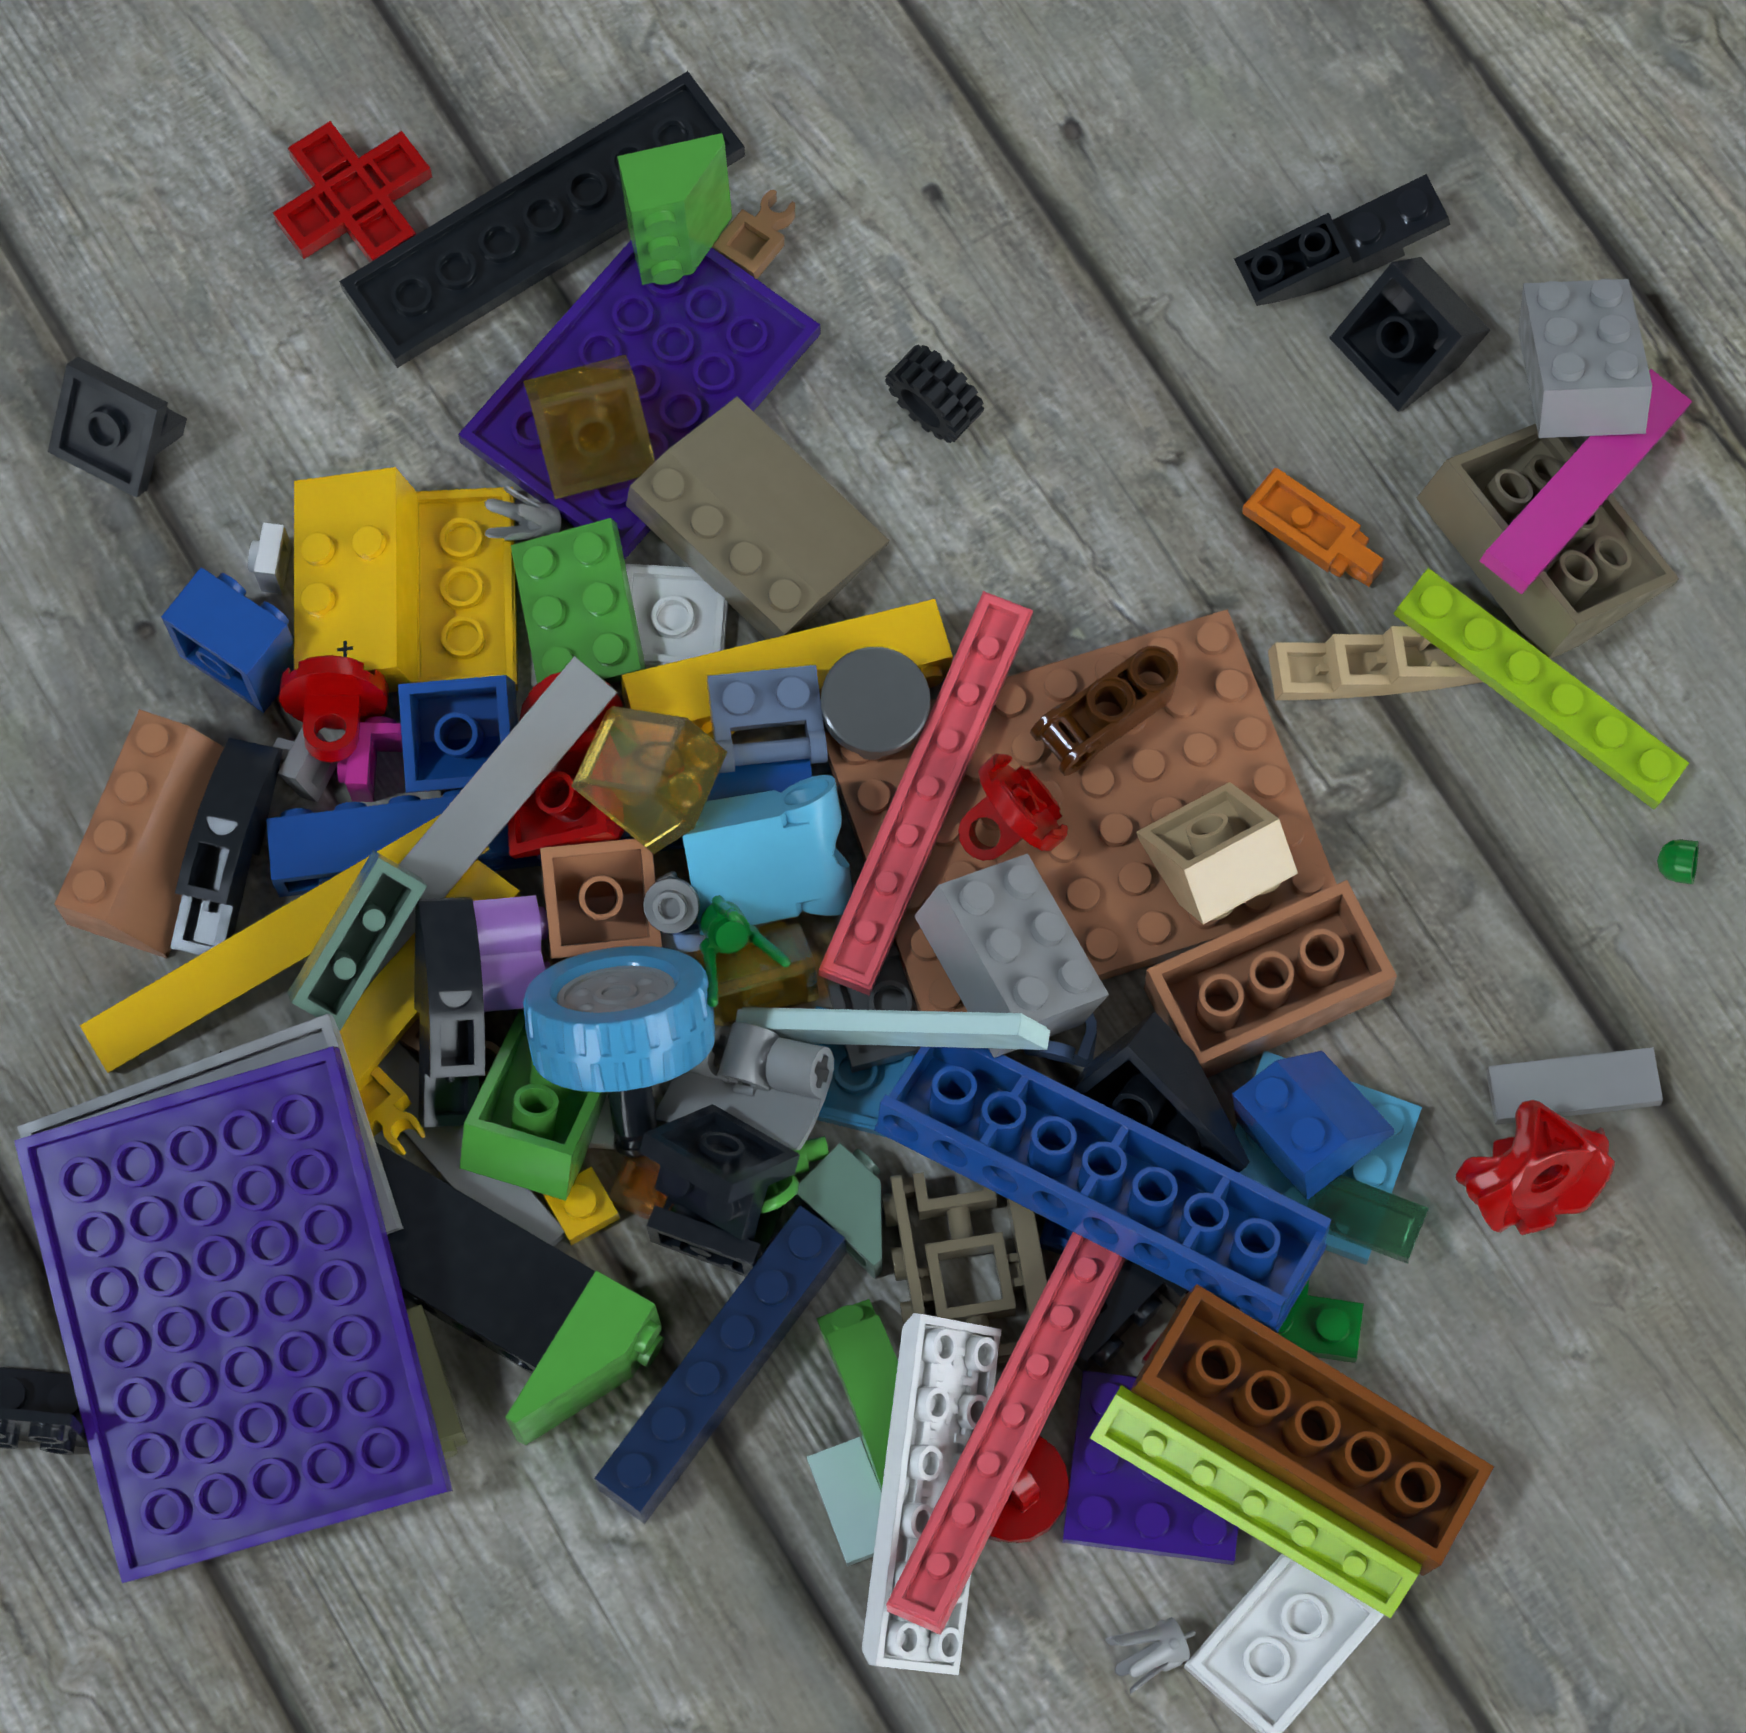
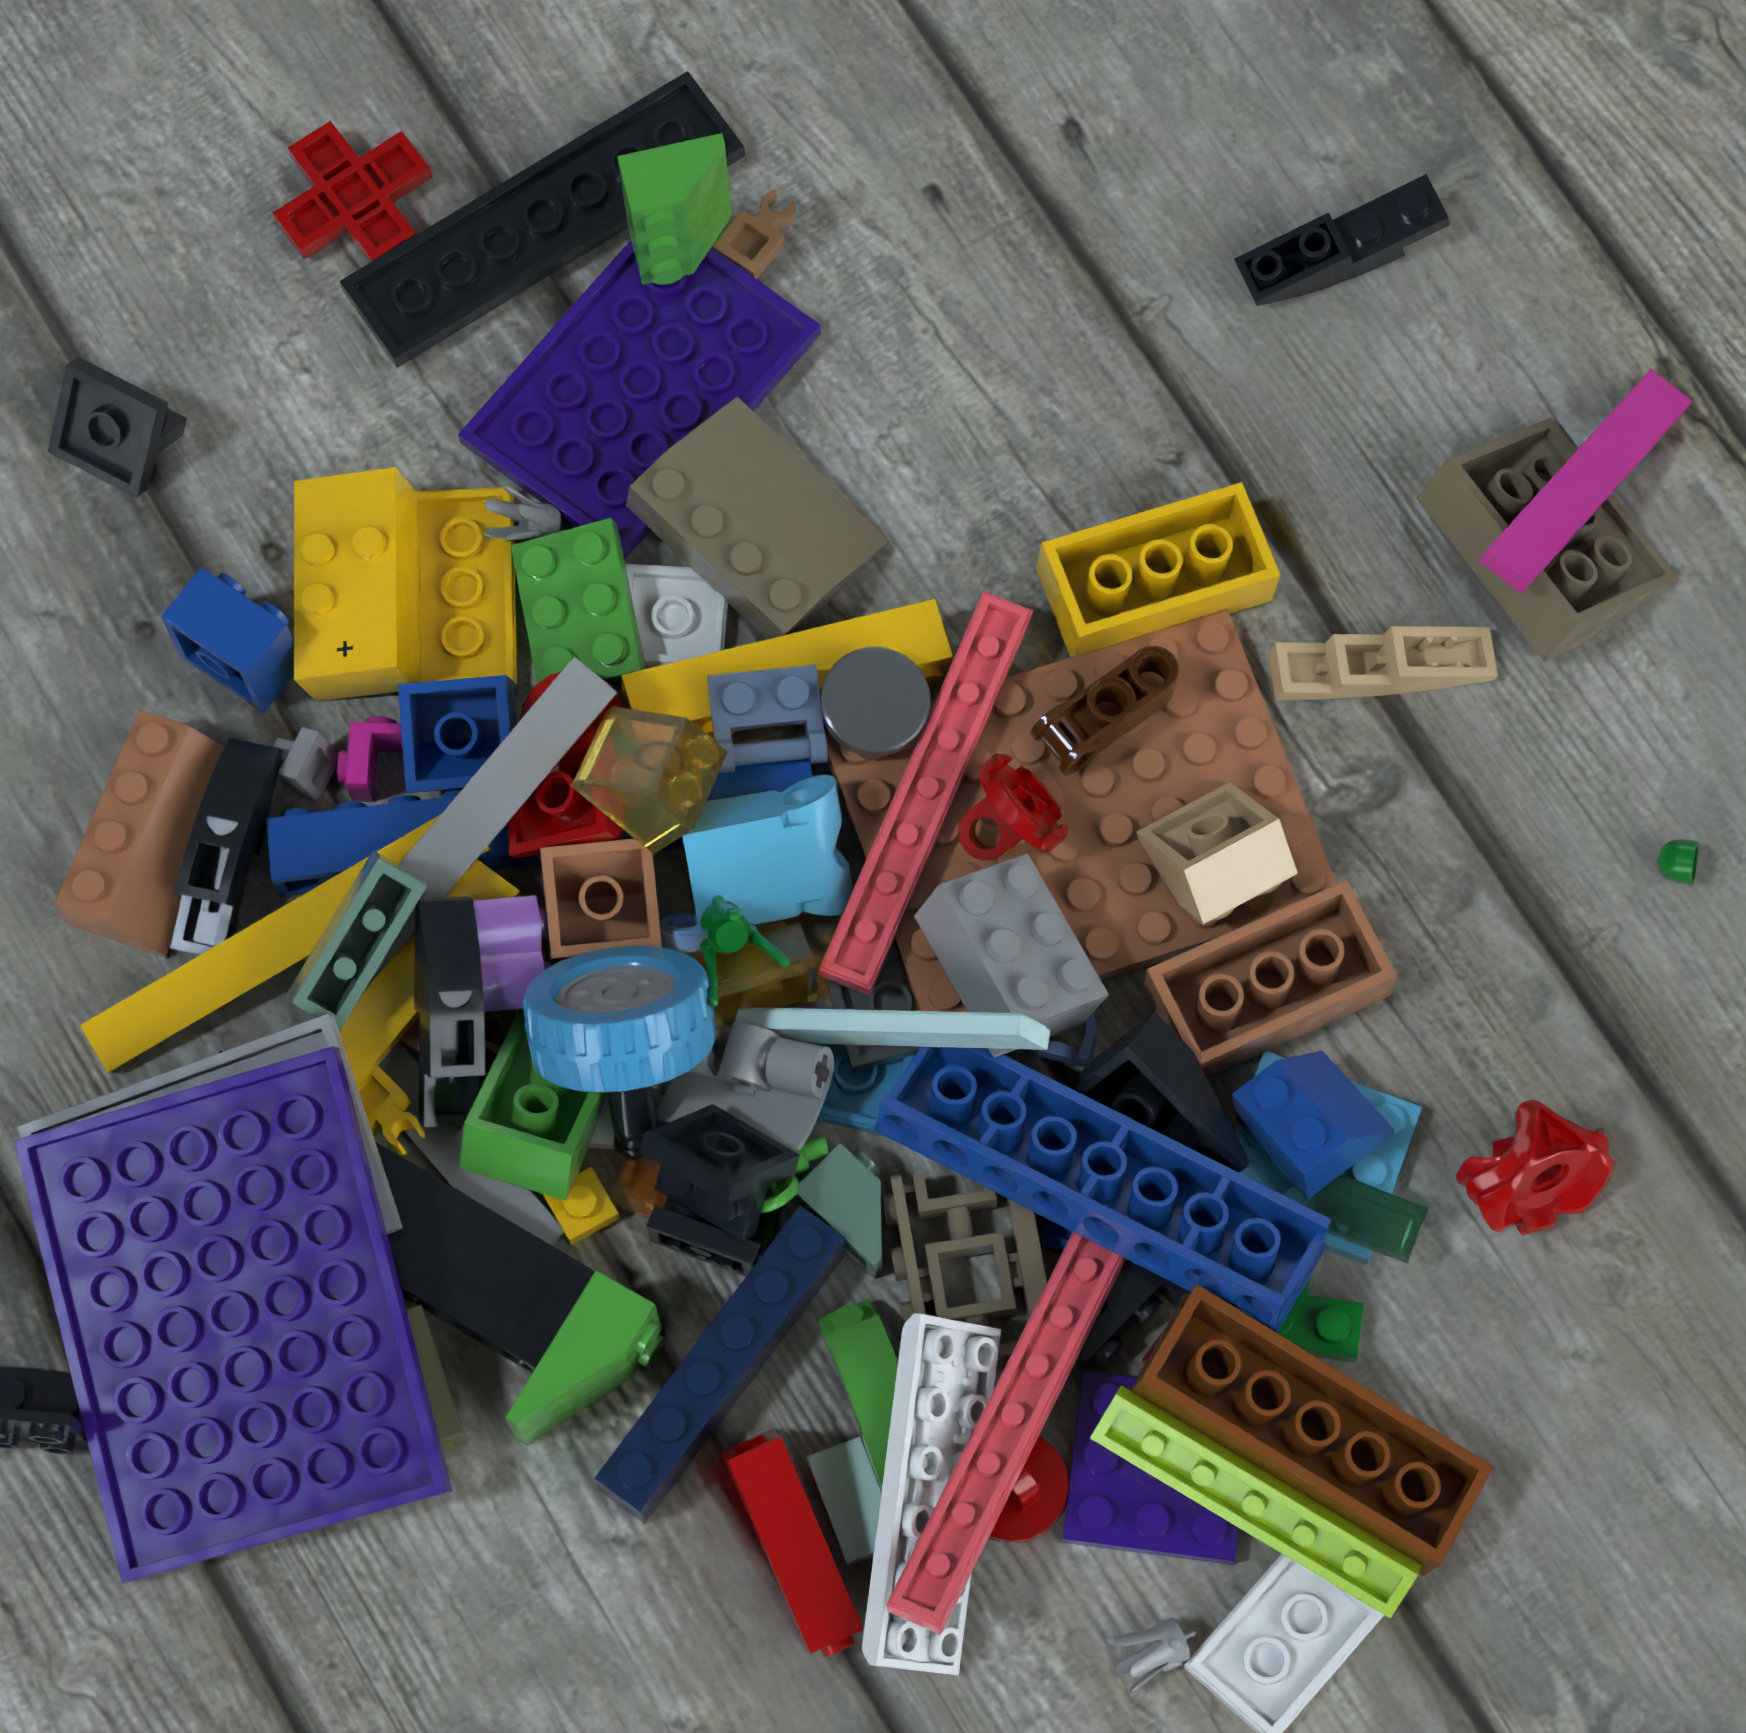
(270, 558): white plate -> none
(332, 695): red tile -> none
(590, 426): clear yellow slope -> none
(671, 904): light grey plate -> none
(793, 1542): none -> red slope
(934, 393): black tyre -> none
(1157, 569): none -> yellow brick
(1313, 527): orange hinge -> none
(1409, 332): black slope -> none
(1541, 688): lime plate -> none
(1577, 1084): light grey tile -> none
(1584, 358): light grey brick -> none

